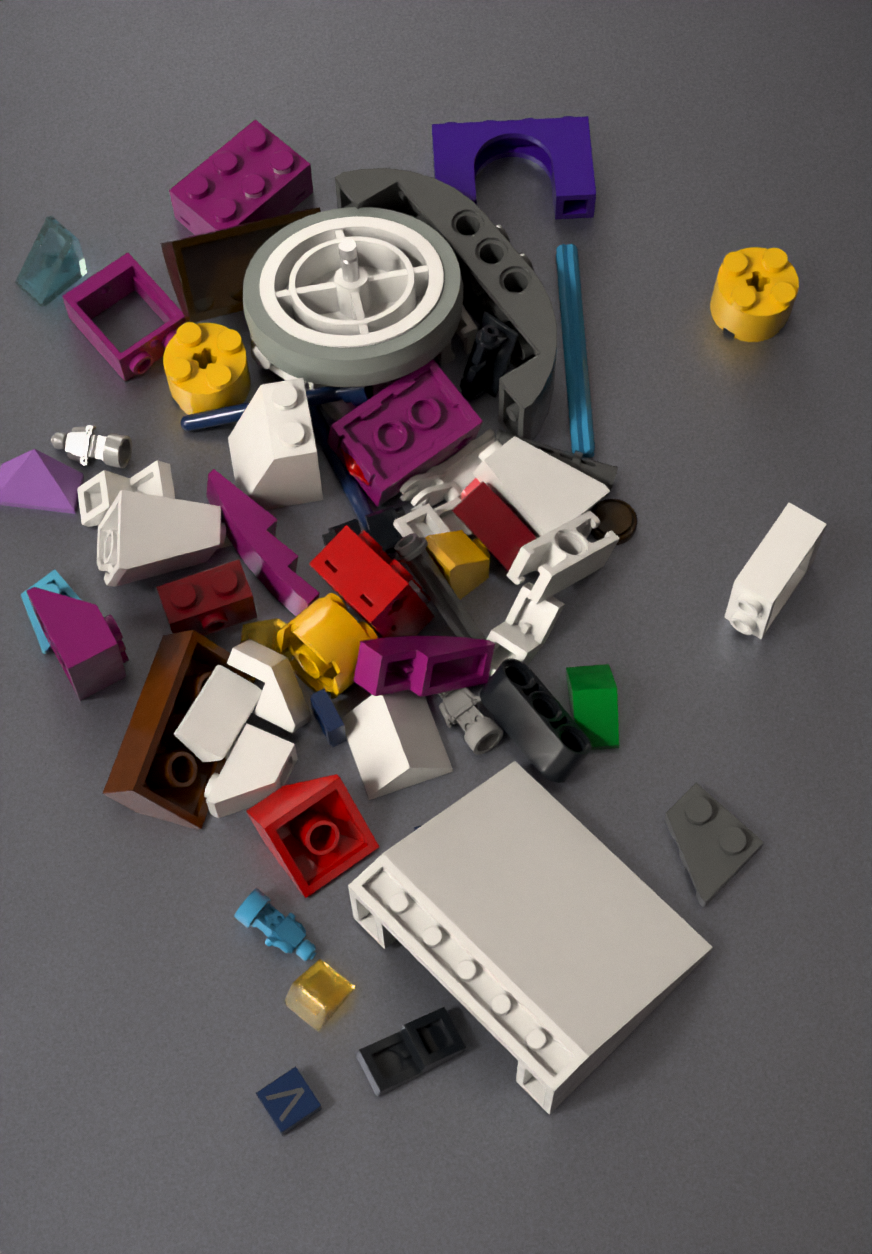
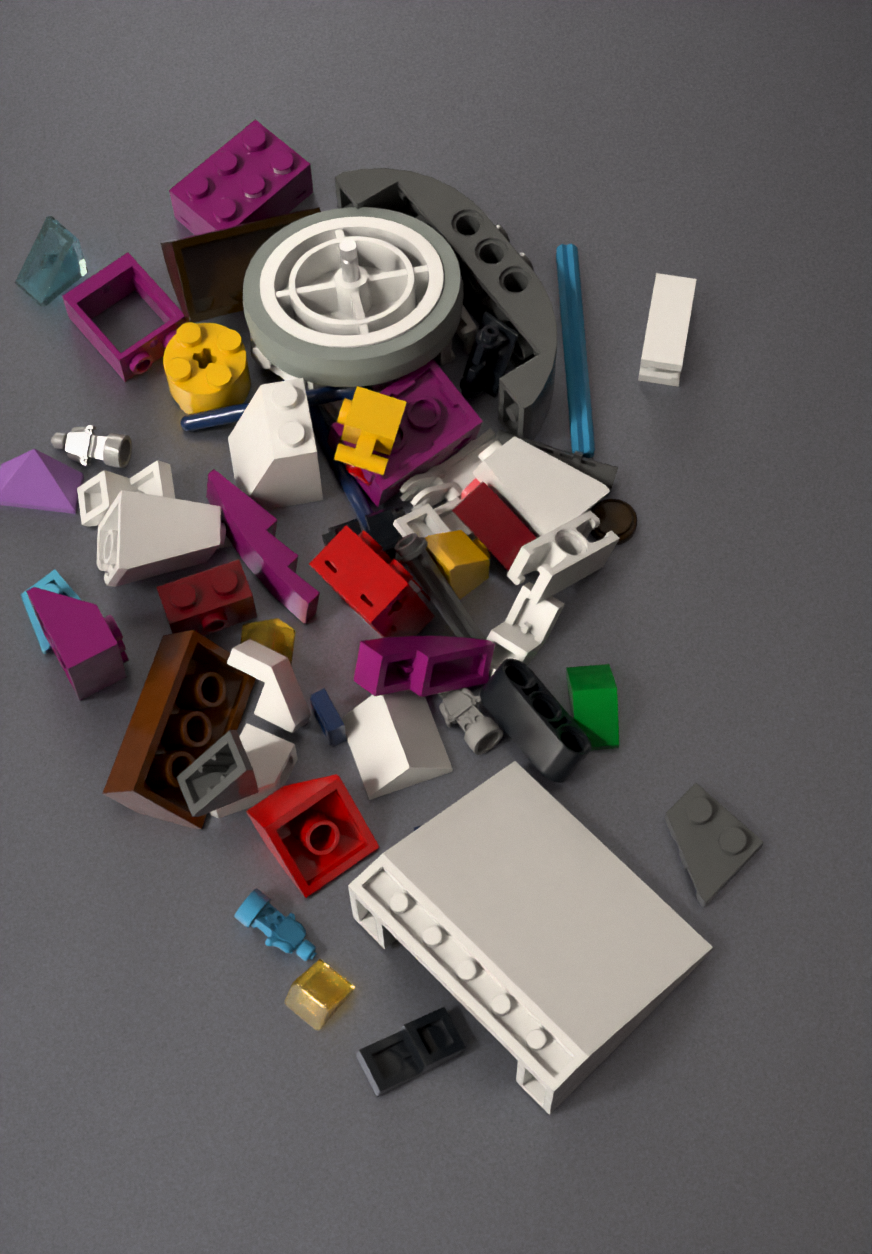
(218, 714): white slope -> none
(218, 776): none -> dark grey slope
(289, 1101): dark blue tile -> none
(325, 644): yellow brick -> none
(371, 424): none -> yellow brick
(554, 144): dark purple arch -> none
(667, 329): none -> white piece
(754, 293): yellow brick -> none
(774, 571): white window -> none

